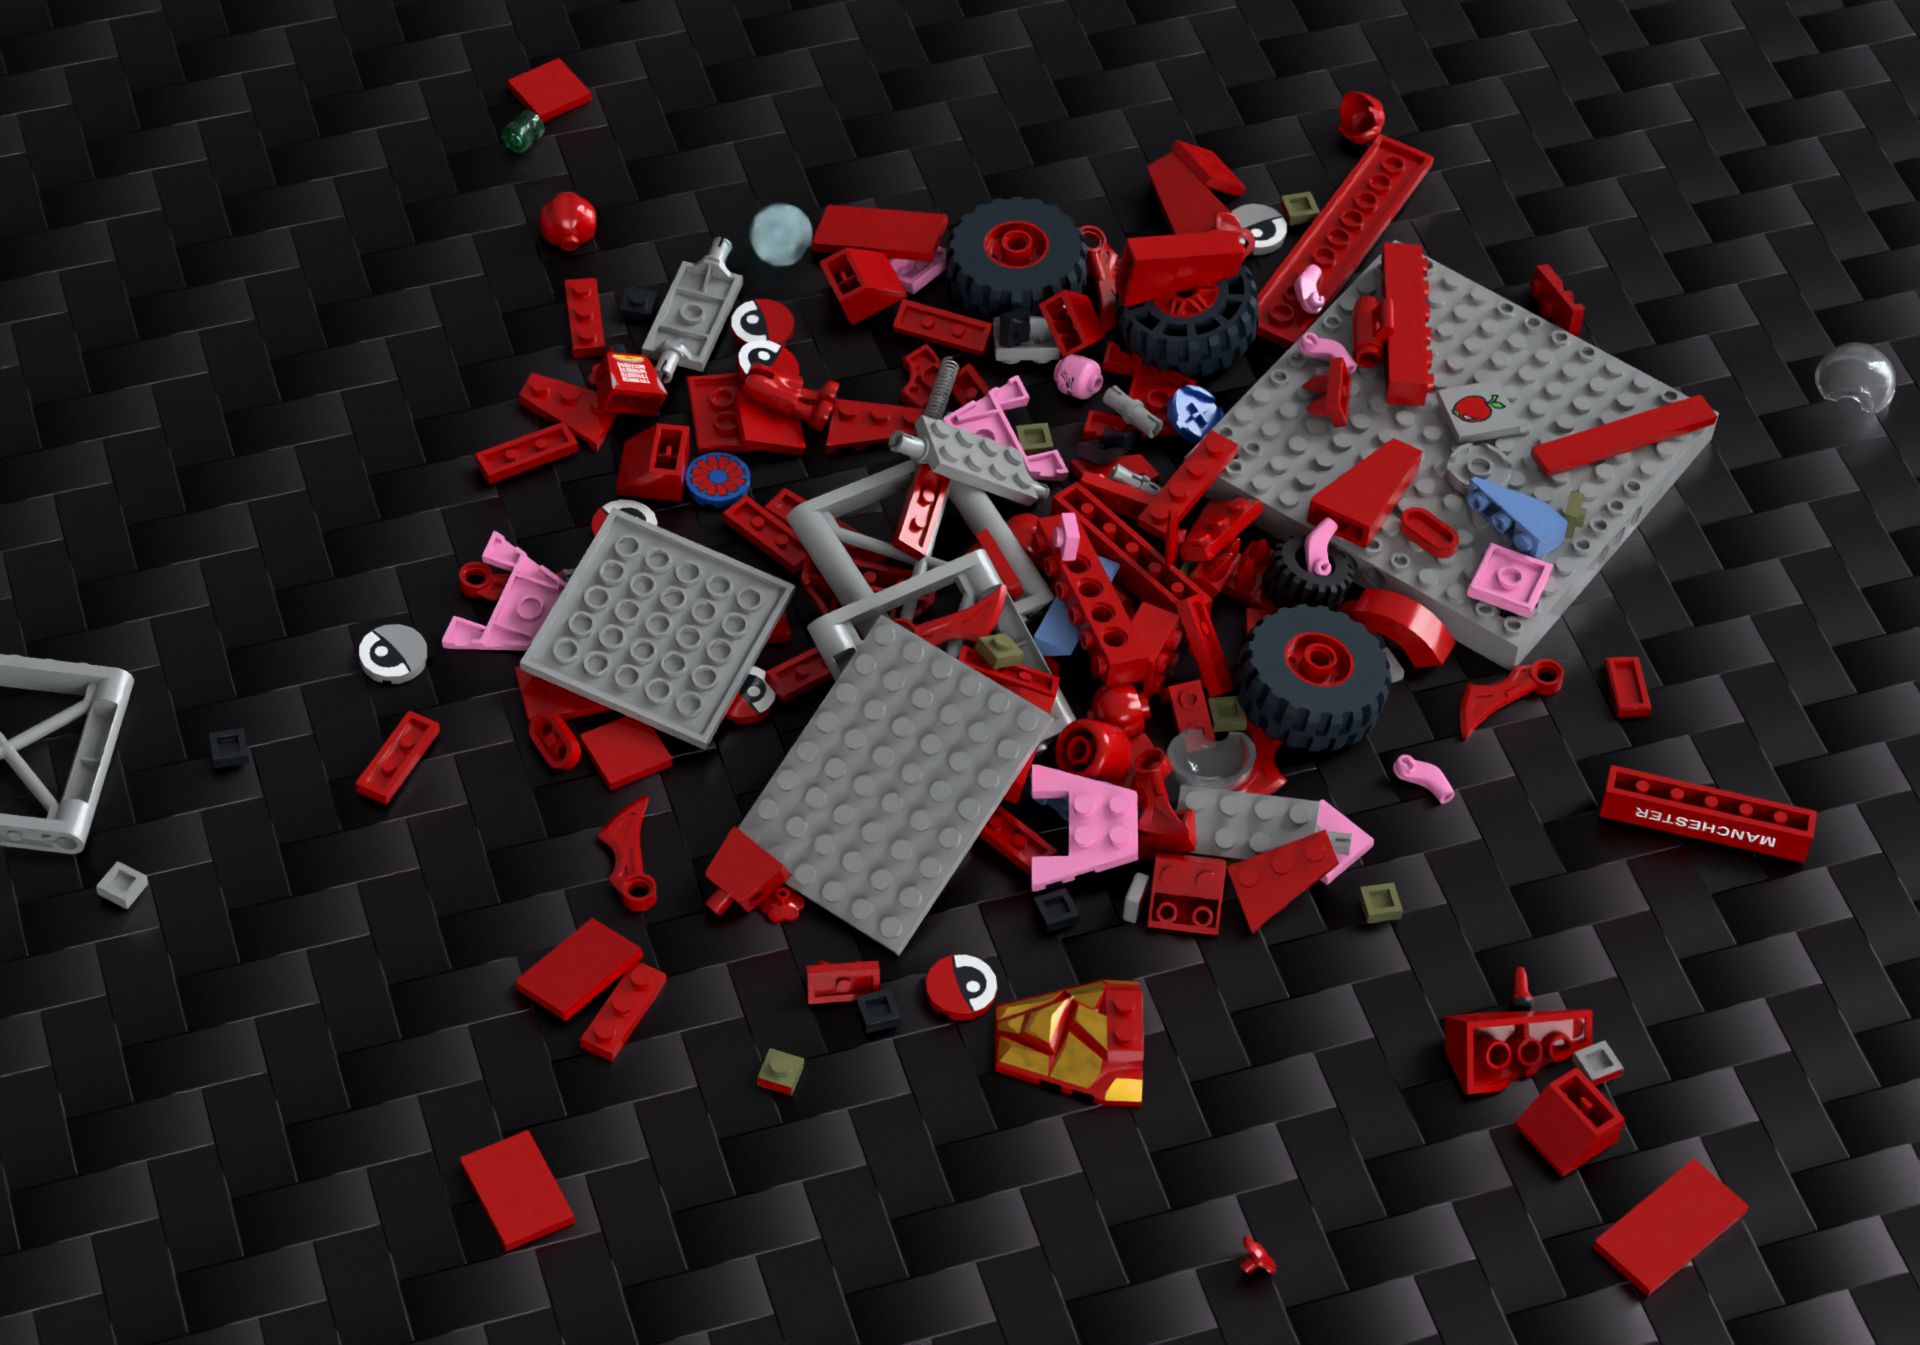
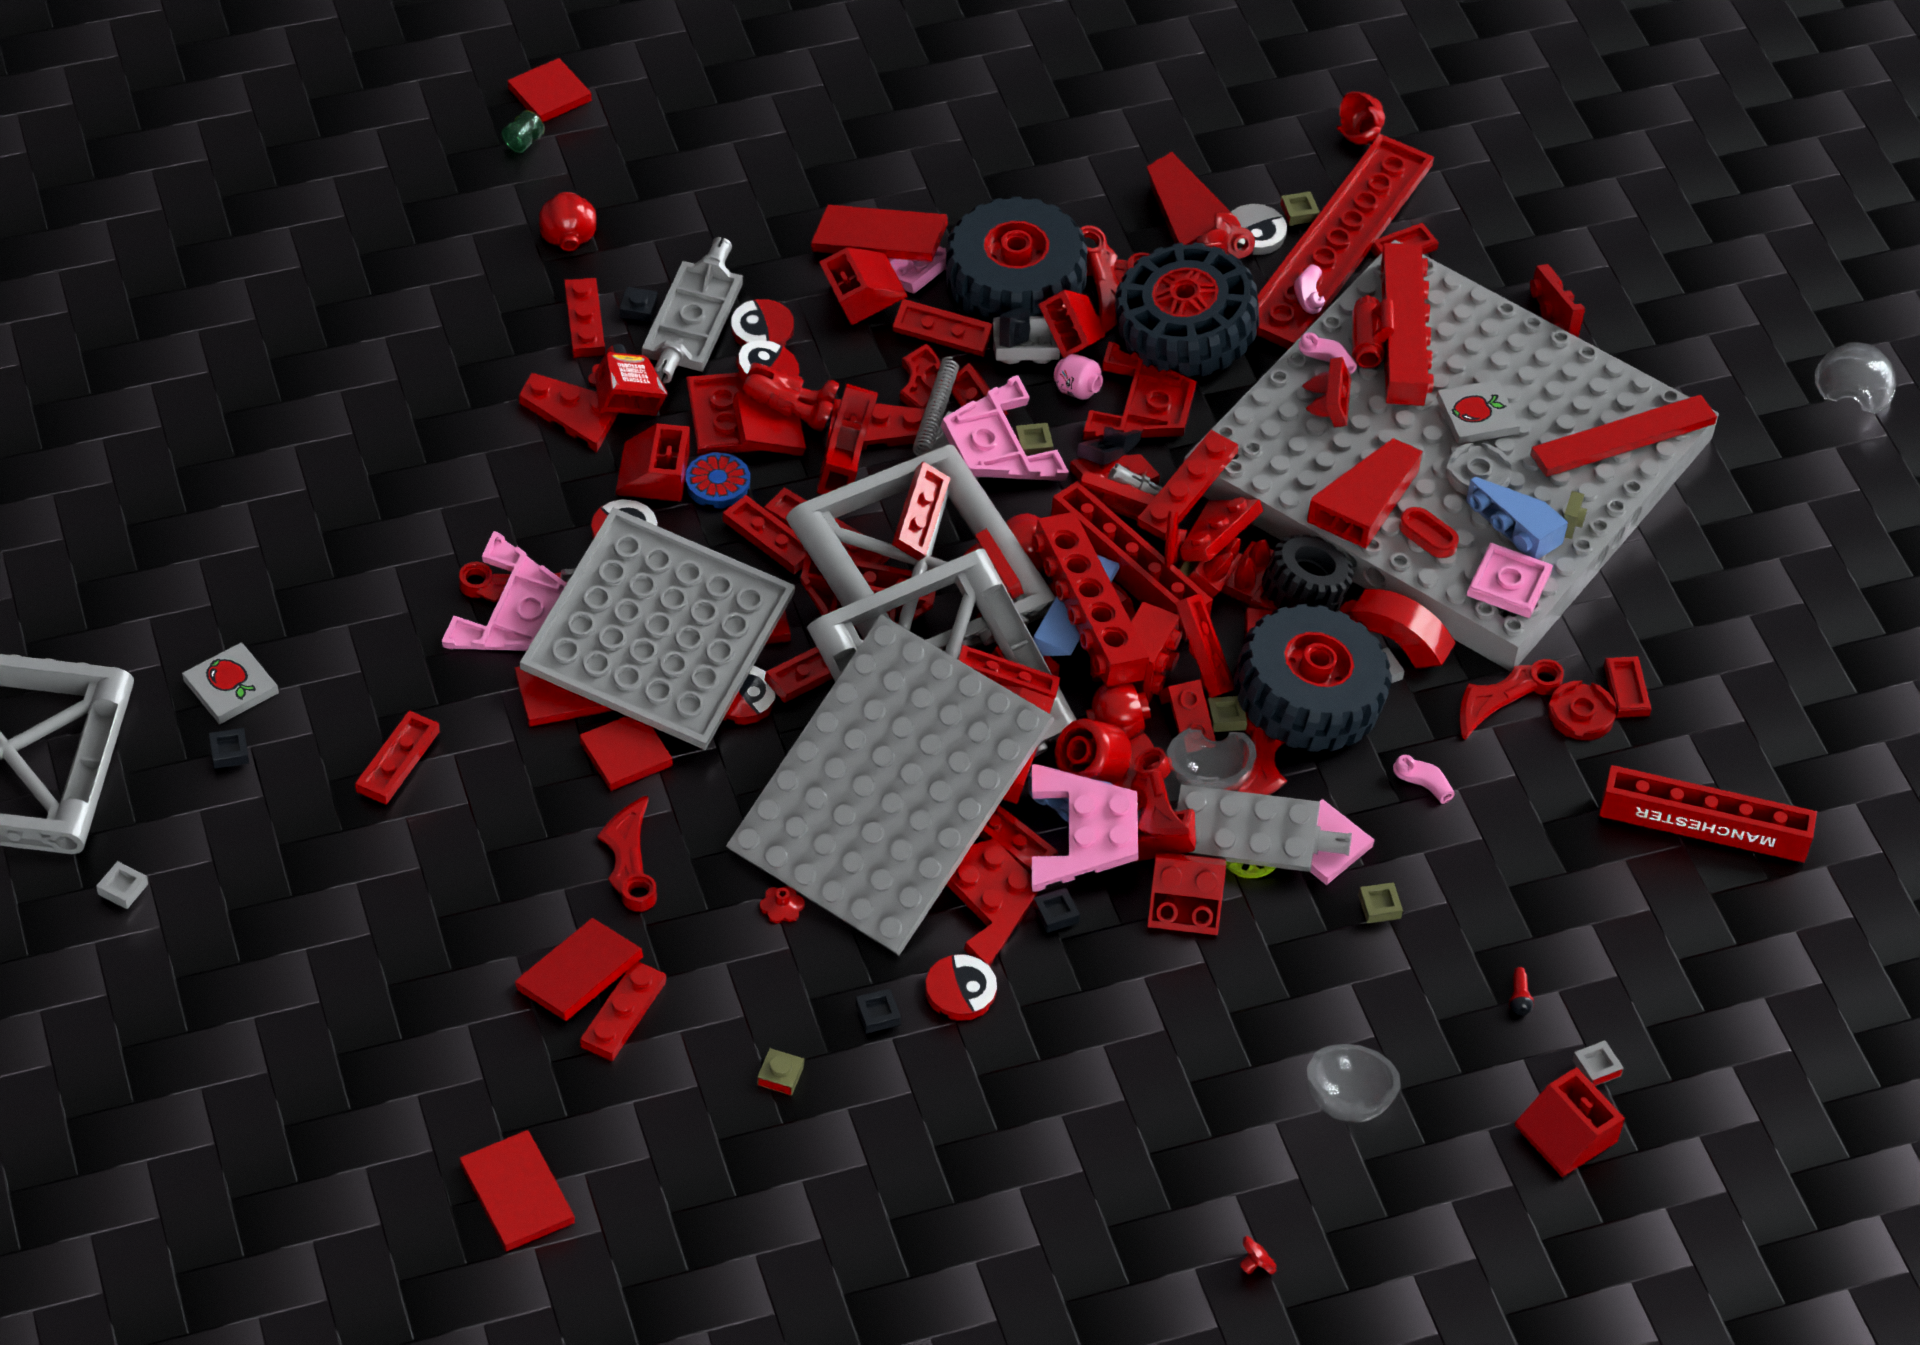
(230, 683): none -> light grey tile
(393, 653): tile -> none
(526, 452): red plate -> none
(560, 745): red plate -> none
(742, 874): red torso -> none
(780, 234): clear light blue tile -> none
(841, 981): red tile -> none
(846, 439): none -> red arch
(965, 625): red piece -> none
(970, 460): light grey plate -> none
(996, 892): none -> red wing
(999, 651): olive plate -> none
(1067, 536): bright pink plate -> none
(1076, 1039): wedge -> none
(1133, 411): light grey pin -> none
(1135, 897): light grey tile -> none
(1175, 263): red slope -> none
(1193, 413): blue tile -> none
(1208, 168): red tile -> none
(1278, 876): red wing -> none
(1316, 547): bright pink arm -> none
(1352, 1082): none -> clear cylinder
(1415, 234): none -> red tile
(1504, 1046): red wedge -> none
(1582, 710): none -> red tile
(1670, 1227): red tile -> none

